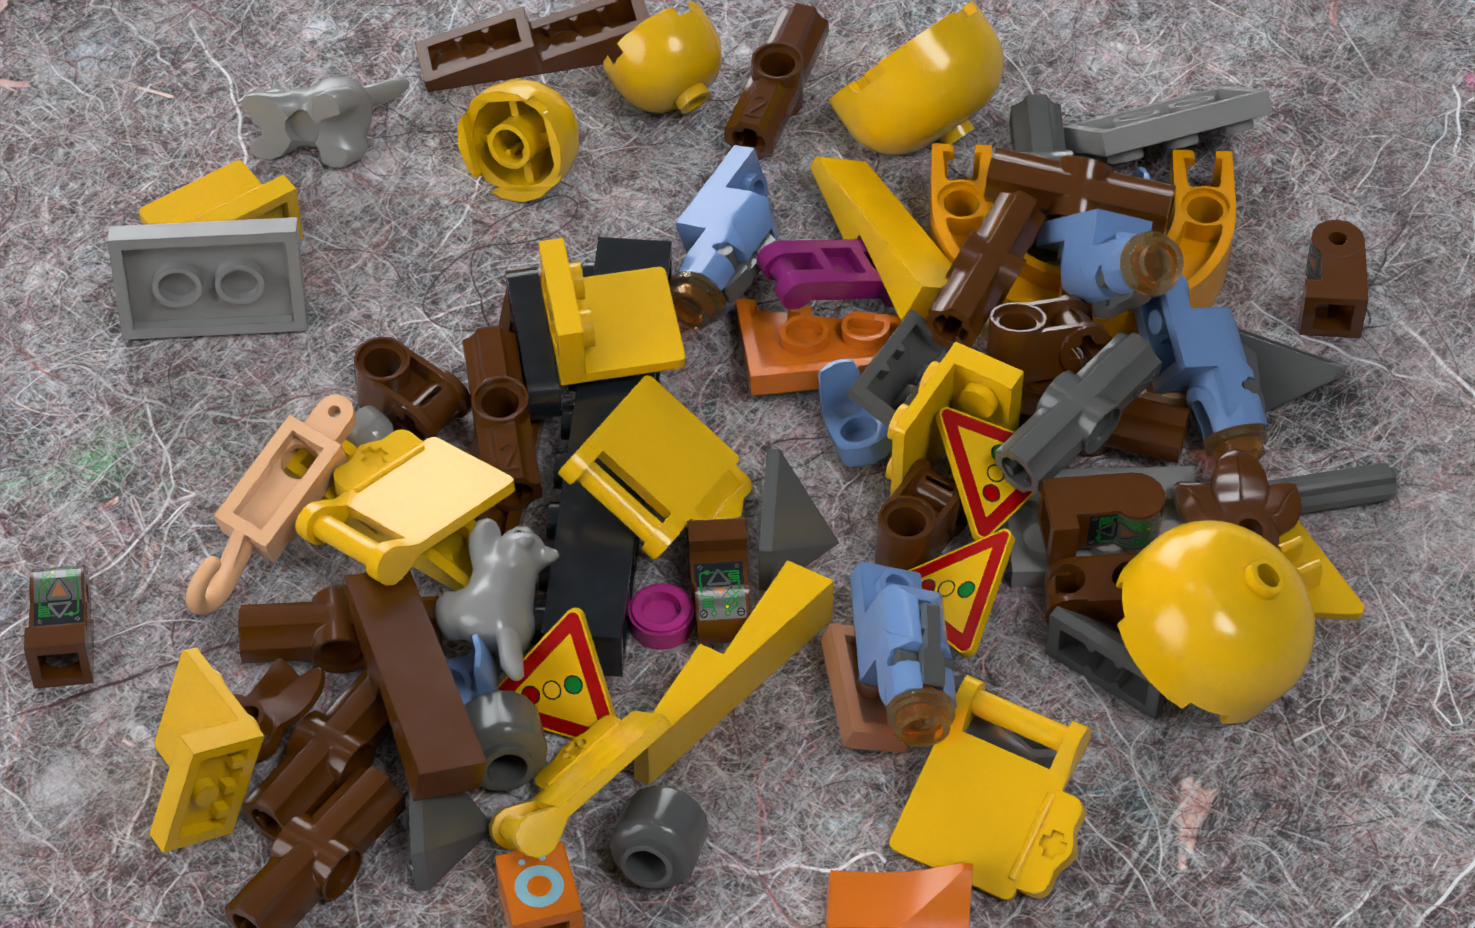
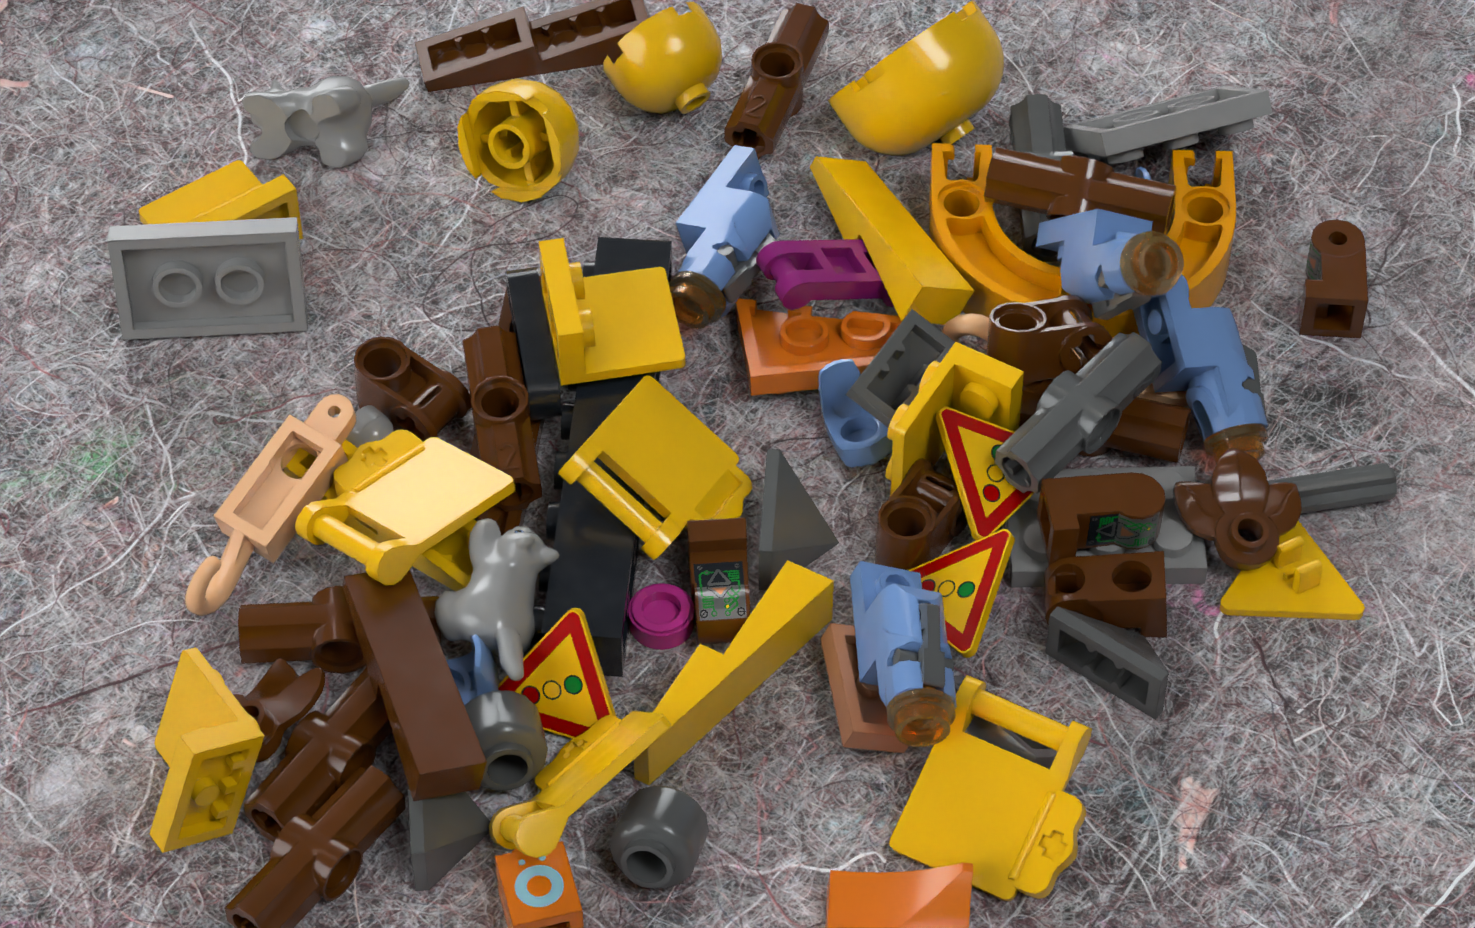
(60, 625): reddish brown leg -> none
(985, 269): reddish brown piece -> none
(1217, 619): yellow cylinder -> none
(1289, 371): dark grey slope -> none

